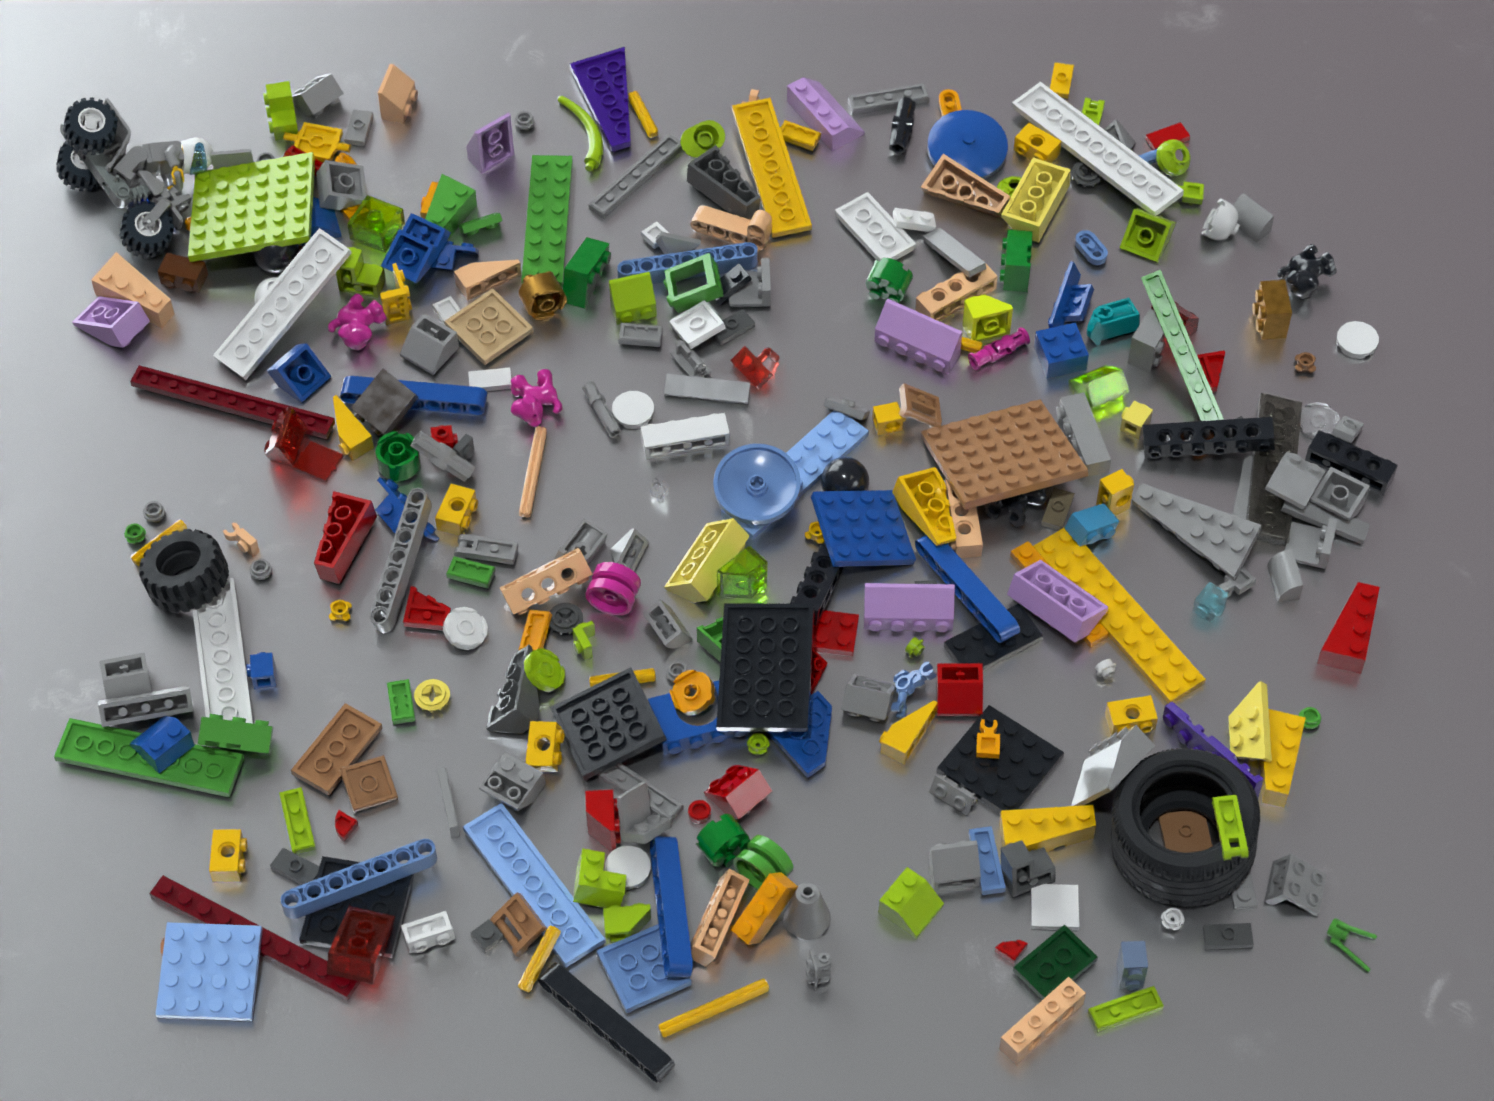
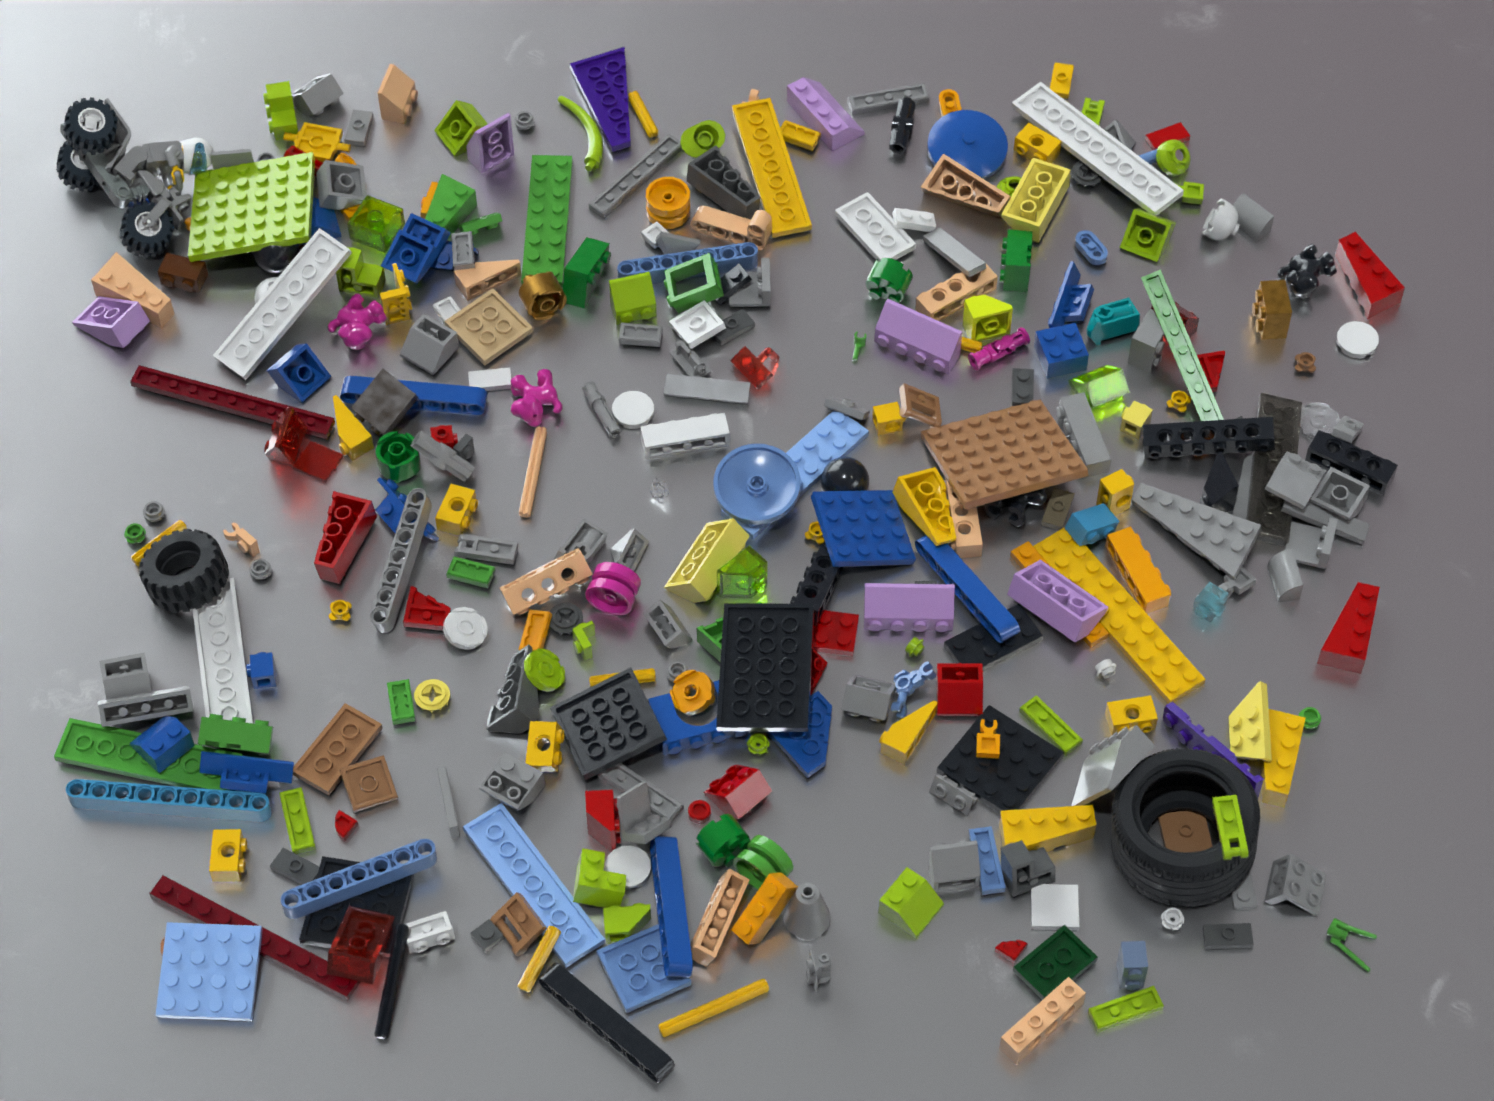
(177, 807): none -> dark azure beam
(245, 772): none -> blue bracket
(391, 981): none -> black axle
(459, 126): none -> lime slope
(463, 250): none -> light grey plate
(668, 202): none -> light orange wheel
(858, 343): none -> bright green hand
(1022, 386): none -> dark grey plate
(1051, 725): none -> lime tile
(1138, 570): none -> light orange brick
(1176, 397): none -> yellow plate
(1221, 486): none -> black slope
(1368, 276): none -> red wedge

